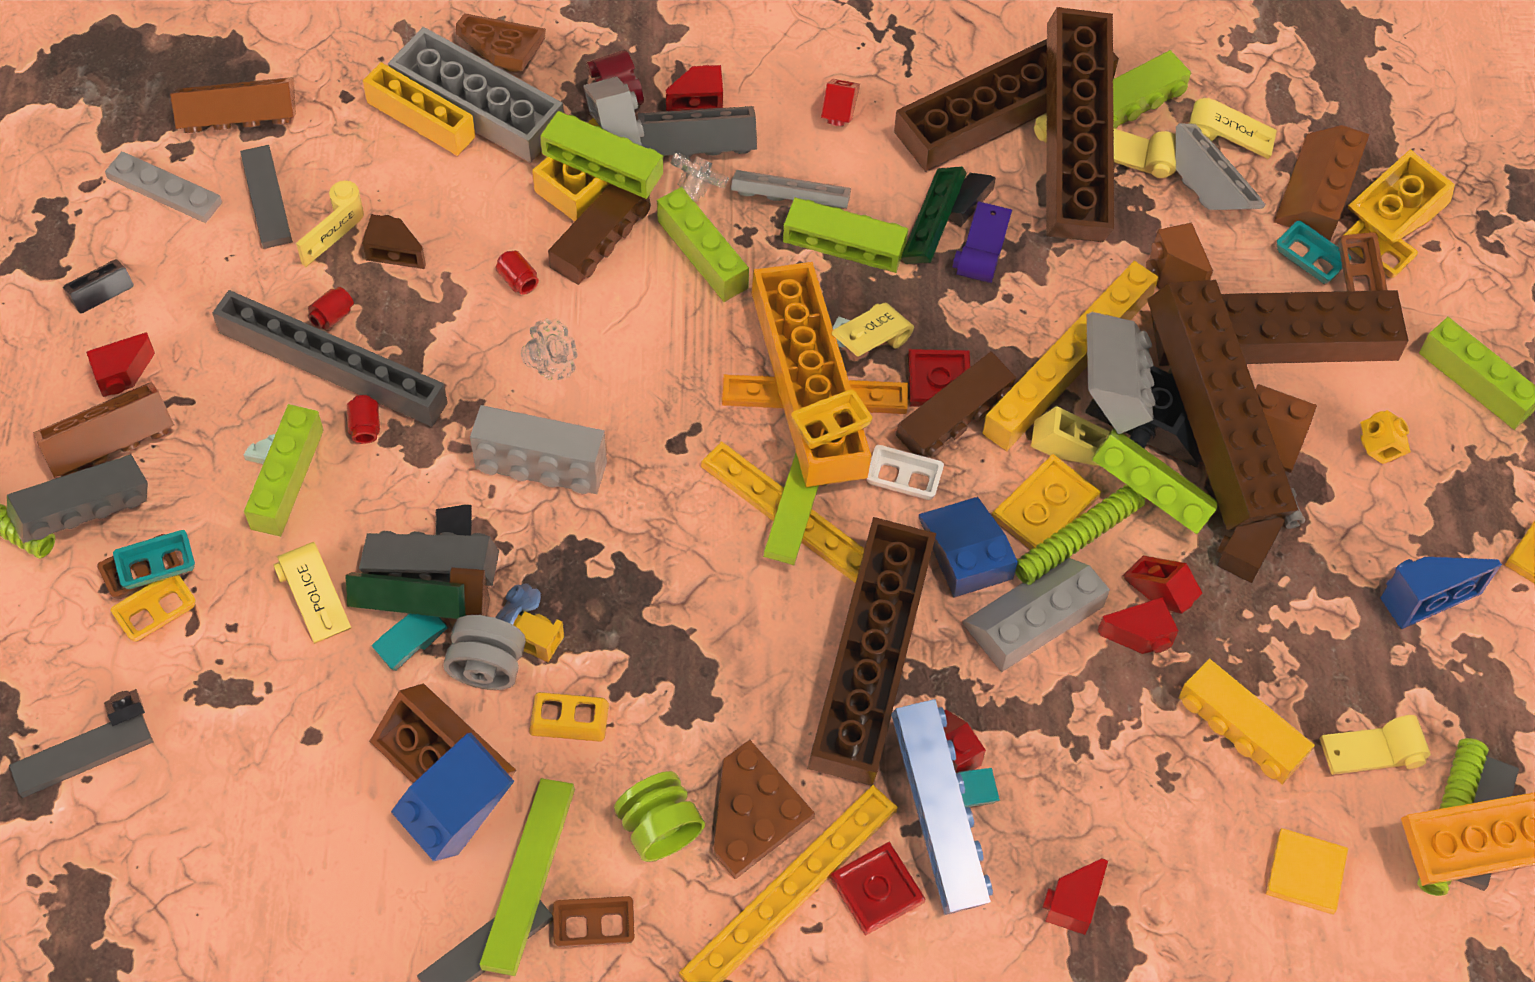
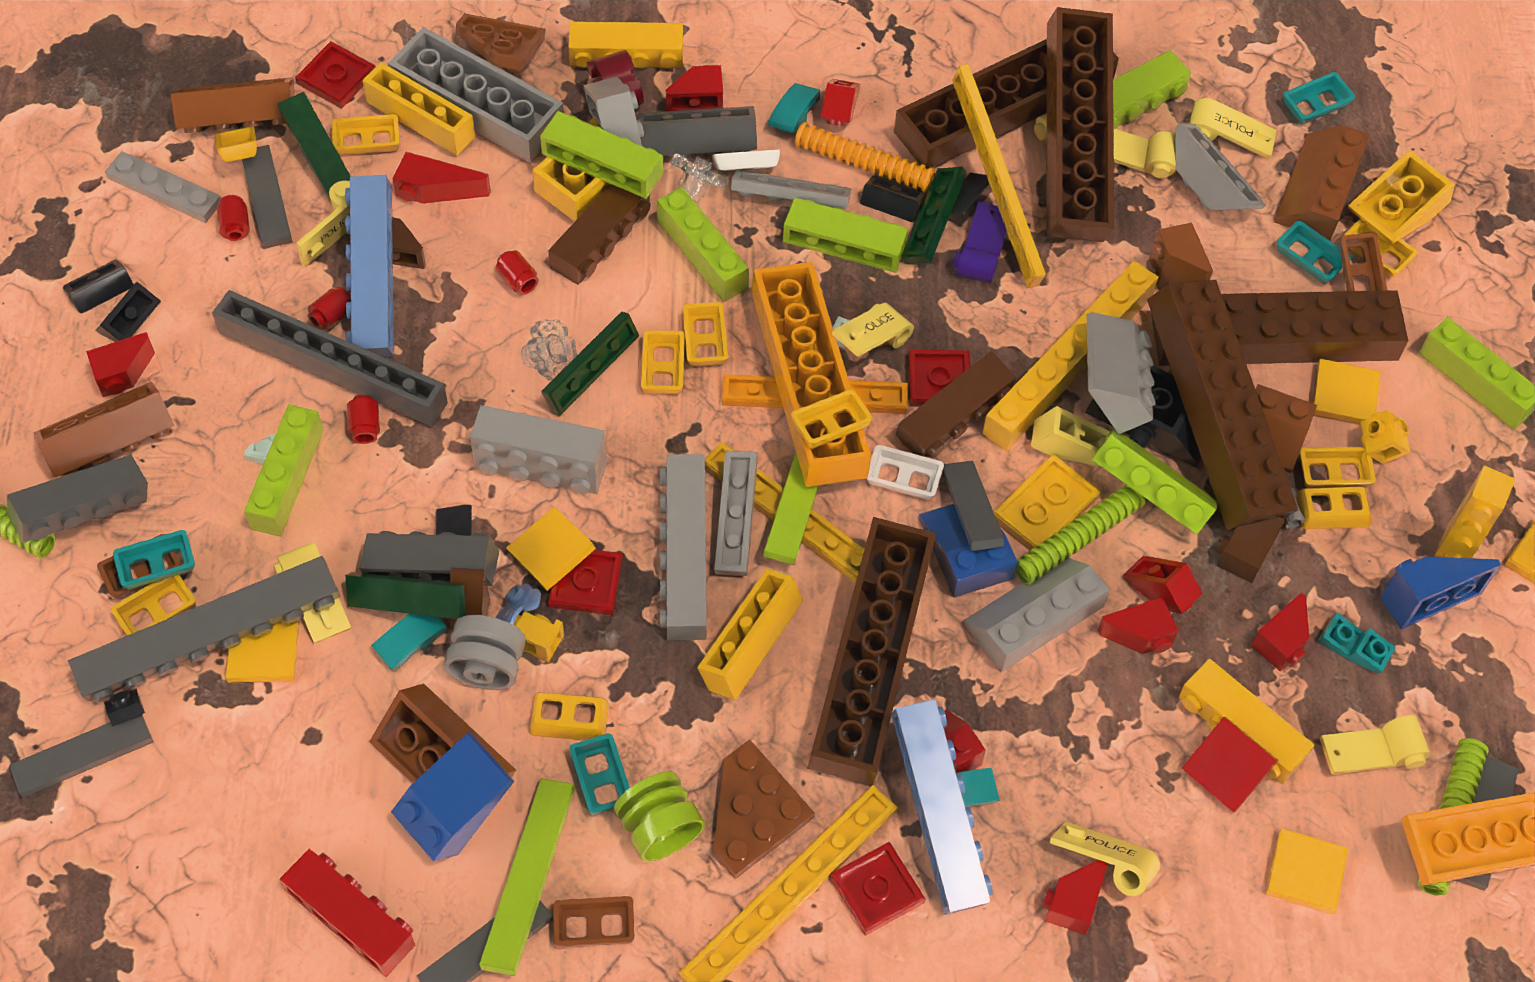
(128, 313): none -> black slope
(204, 629): none -> dark grey brick
(233, 218): none -> red brick
(236, 144): none -> yellow piece
(265, 657): none -> yellow tile
(313, 141): none -> dark green tile
(335, 74): none -> red tile
(348, 912): none -> red brick
(365, 127): none -> yellow piece
(370, 264): none -> medium blue brick
(433, 180): none -> red slope
(550, 548): none -> yellow tile
(589, 585): none -> red tile
(590, 363): none -> dark green tile
(613, 775): none -> teal piece
(647, 43): none -> yellow brick
(662, 339): none -> yellow piece
(685, 547): none -> light grey brick
(702, 312): none -> yellow piece
(736, 513): none -> light grey plate
(746, 160): none -> white piece
(750, 634): none -> yellow brick
(793, 108): none -> teal slope
(864, 157): none -> light orange piece
(892, 198): none -> black slope
(972, 506): none -> dark grey tile
(998, 176): none -> yellow tile
(1133, 863): none -> light yellow door
(1229, 764): none -> red tile
(1285, 635): none -> red slope
(1309, 93): none -> teal piece
(1332, 459): none -> yellow piece
(1338, 515): none -> yellow piece
(1345, 391): none -> yellow tile
(1360, 647): none -> teal slope
(1476, 514): none -> yellow brick

